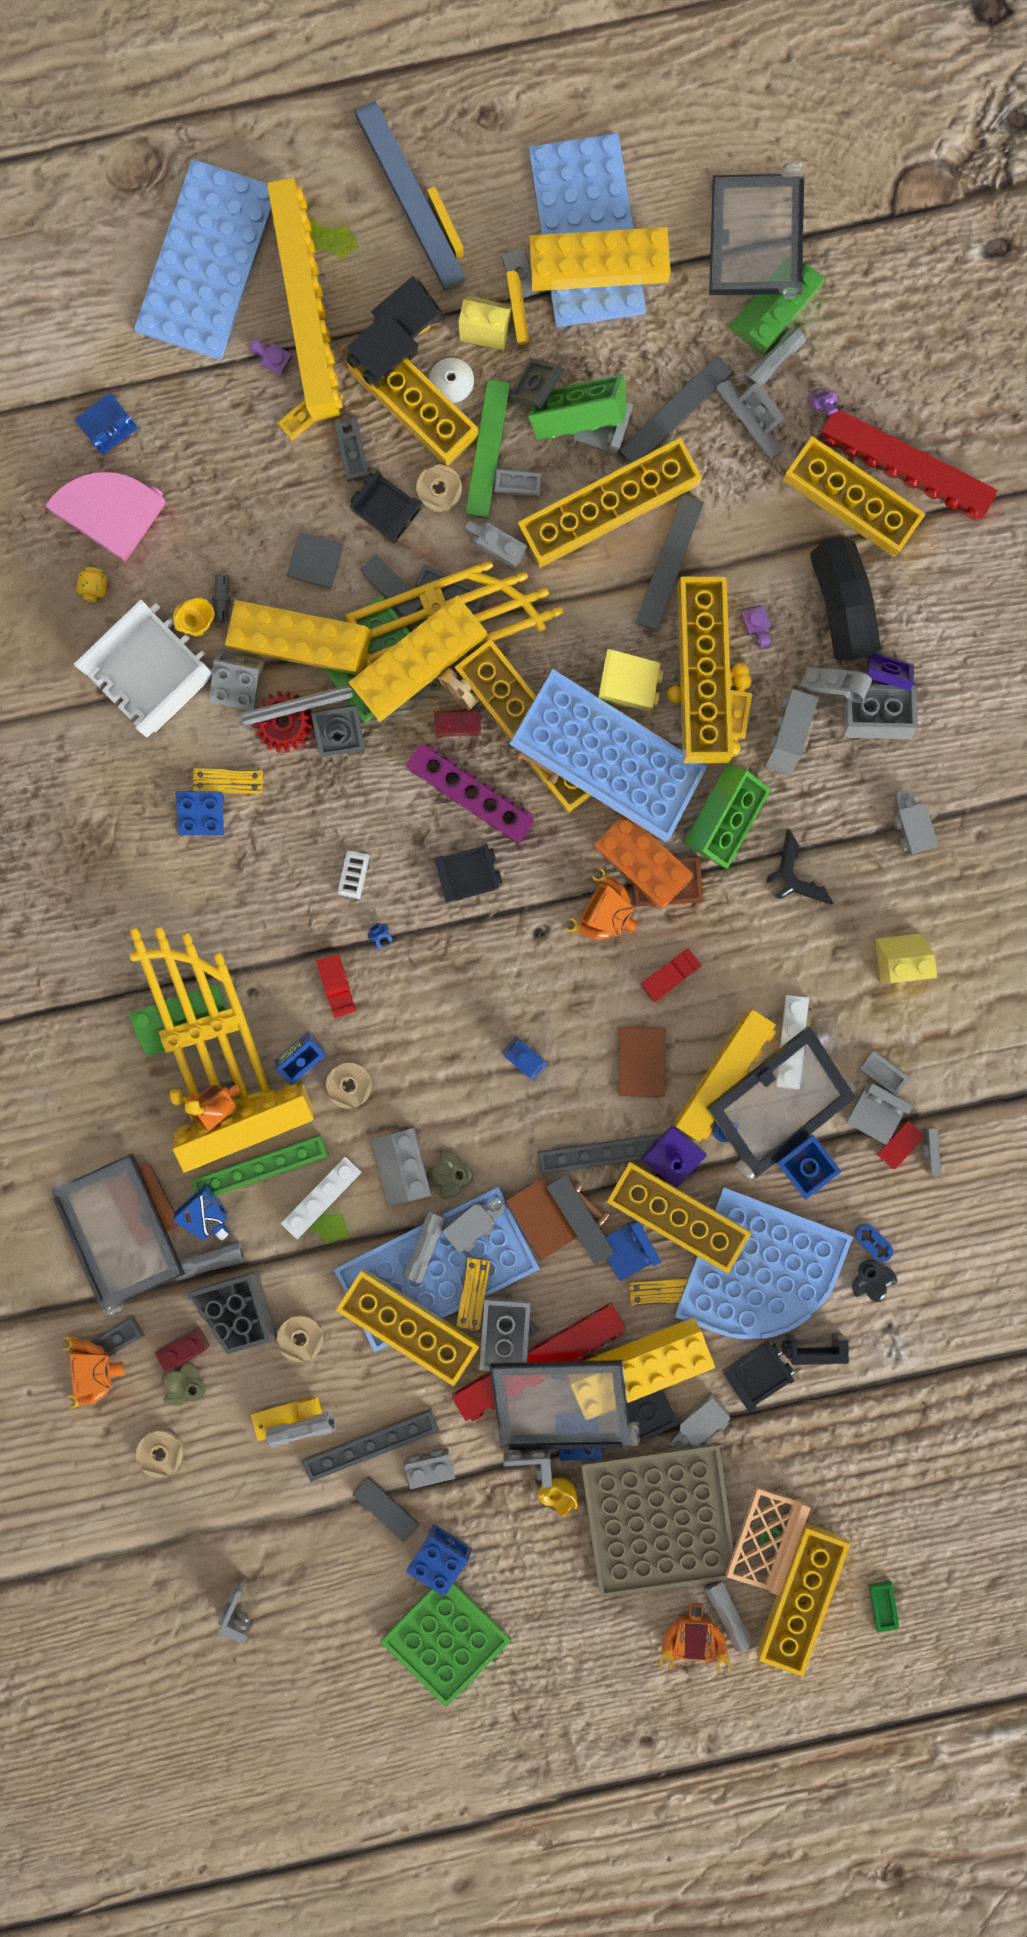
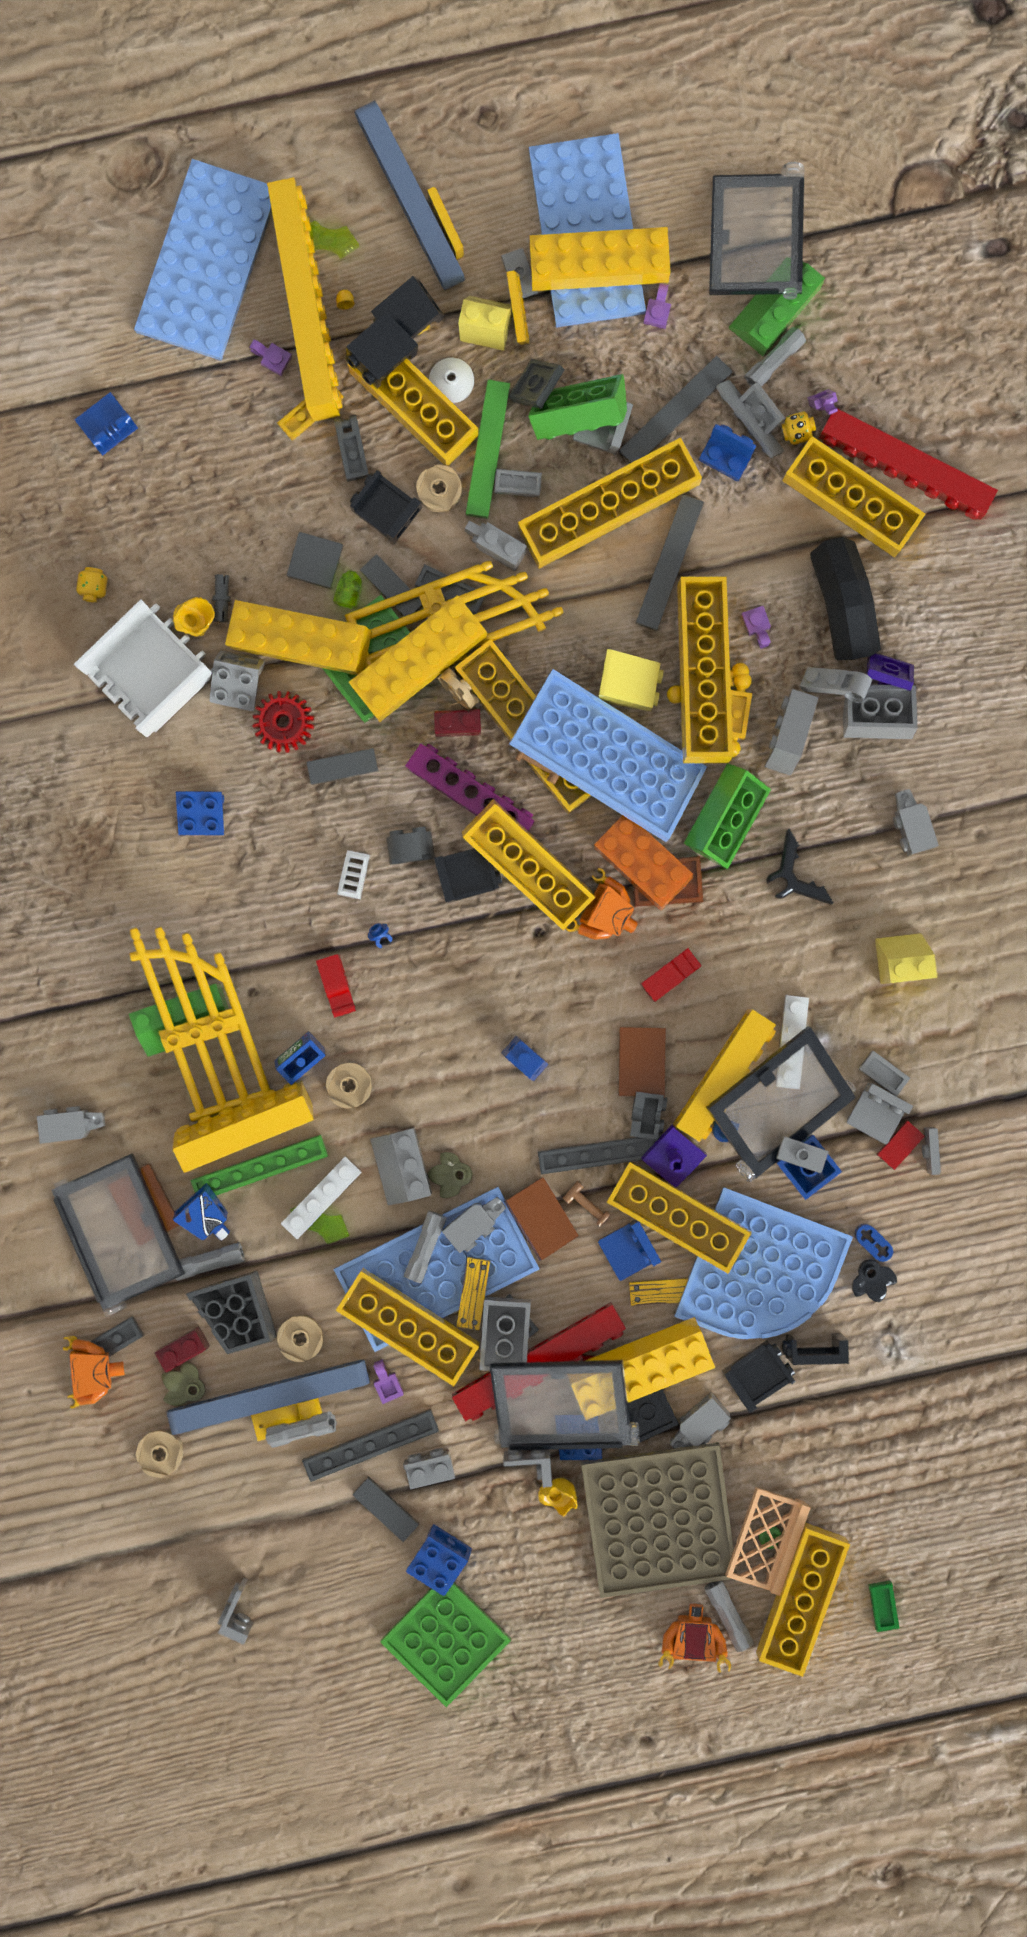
(68, 1125): none -> light grey hinge
(108, 509): bright pink brick -> none
(208, 1106): orange torso -> none
(228, 781): yellow tile -> none
(268, 1397): none -> sand blue beam
(296, 705): light grey axle -> none
(338, 730): dark grey plate -> none
(342, 766): none -> dark grey tile
(345, 299): none -> yellow hinge
(348, 590): none -> clear neon green rock
(387, 1385): none -> medium lavender plate
(410, 846): none -> dark grey cylinder
(528, 864): none -> yellow brick
(580, 1219): dark grey tile -> none
(646, 1115): none -> dark grey cylinder
(658, 310): none -> medium lavender plate
(727, 452): none -> blue bracket
(798, 428): none -> yellow head
(802, 1154): none -> light grey plate

